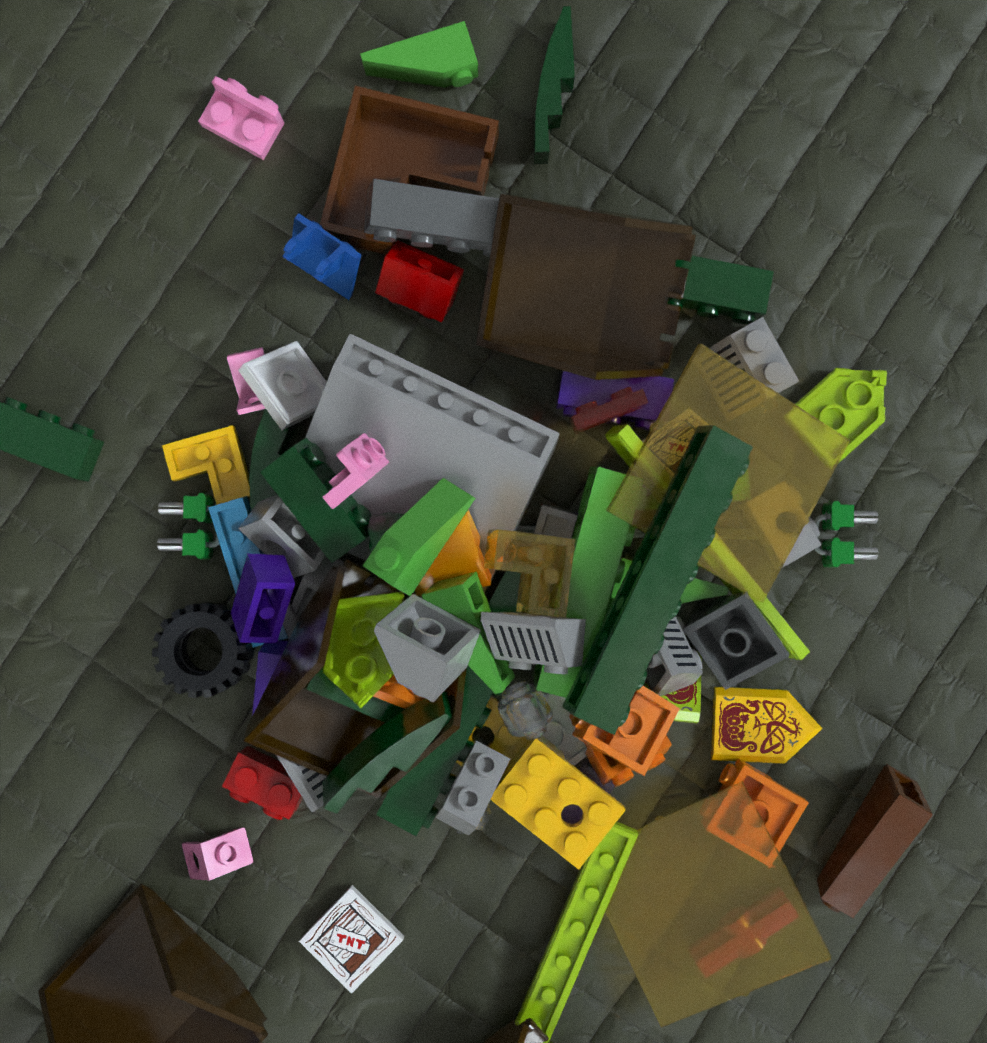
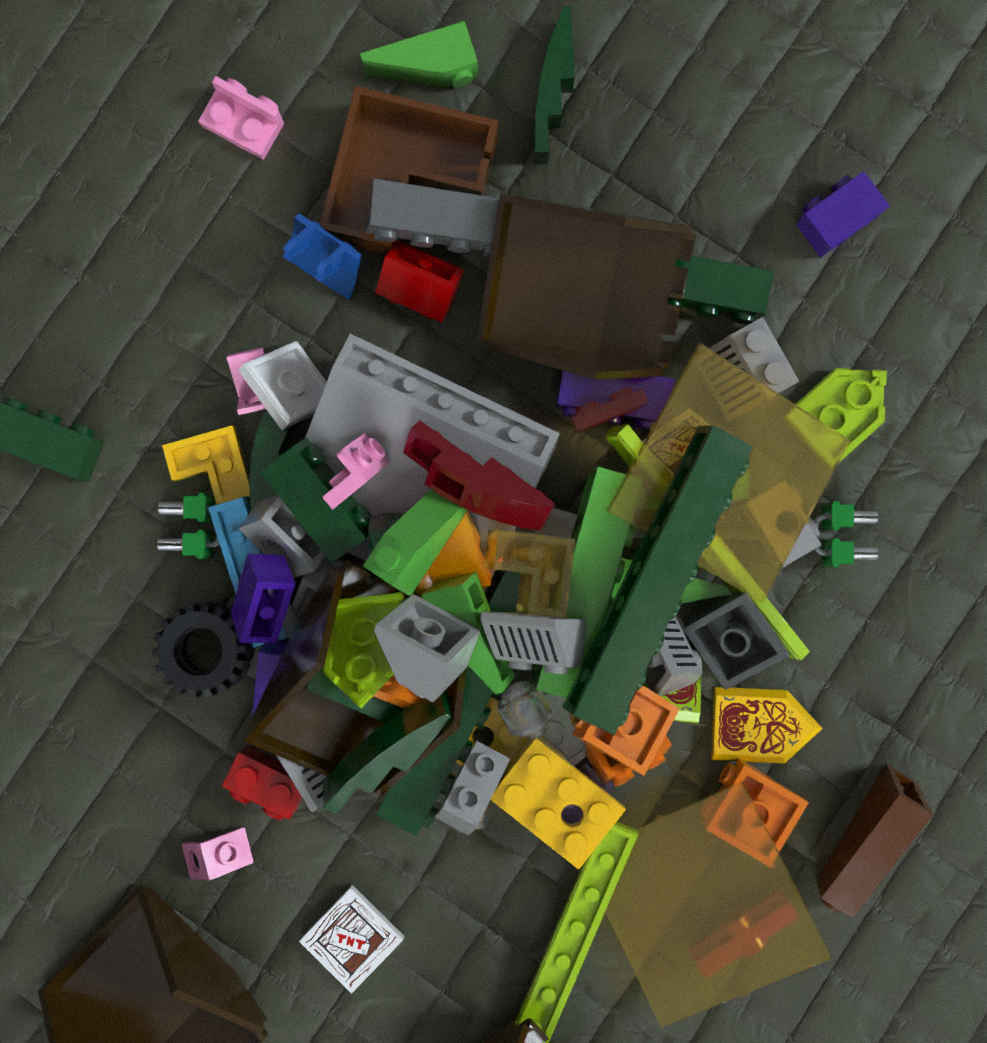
(484, 490): none -> dark red slope
(842, 213): none -> dark purple brick

